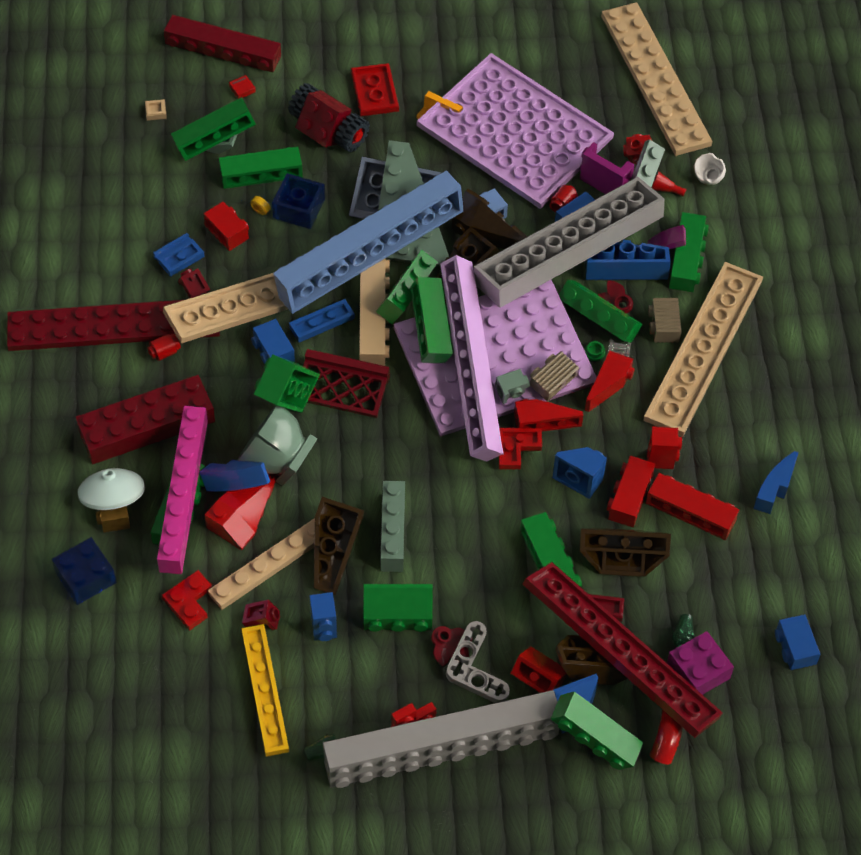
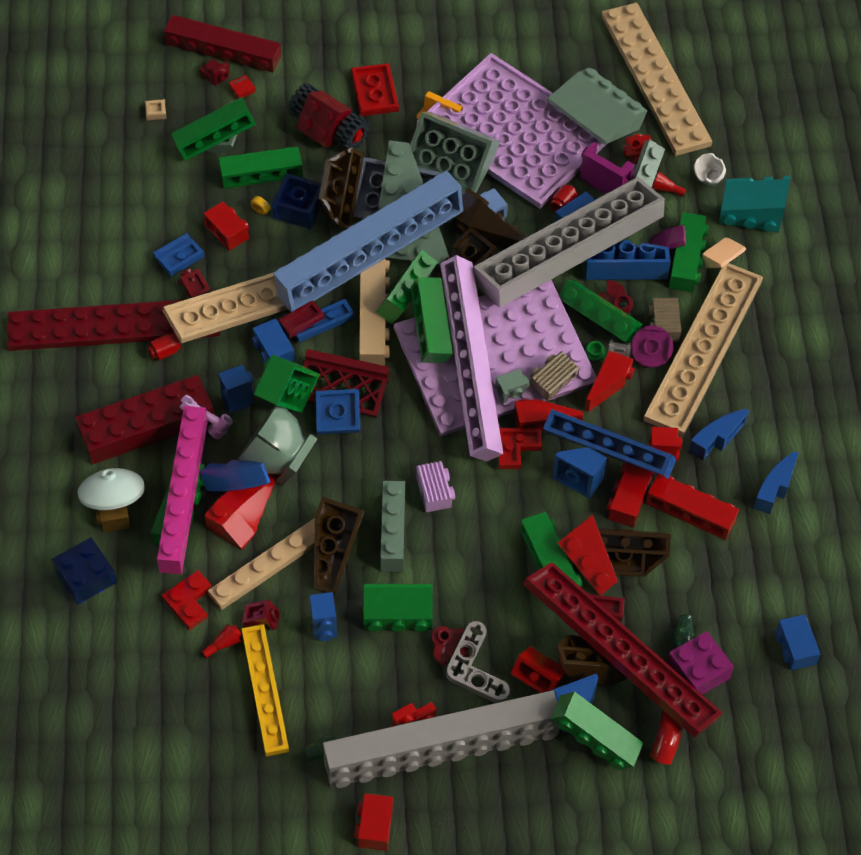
(215, 72): none -> dark red bracket
(218, 426): none -> lavender brick
(226, 638): none -> red cone
(236, 388): none -> blue brick
(301, 319): none -> dark red tile
(338, 411): none -> blue plate
(341, 185): none -> dark brown wedge
(375, 822): none -> red brick
(434, 486): none -> lavender brick
(454, 148): none -> sand green slope
(589, 554): none -> red wing
(598, 106): none -> sand green slope
(610, 444): none -> blue brick
(652, 346): none -> magenta tile
(718, 433): none -> blue slope
(722, 253): none -> light nougat slope
(754, 203): none -> teal wedge

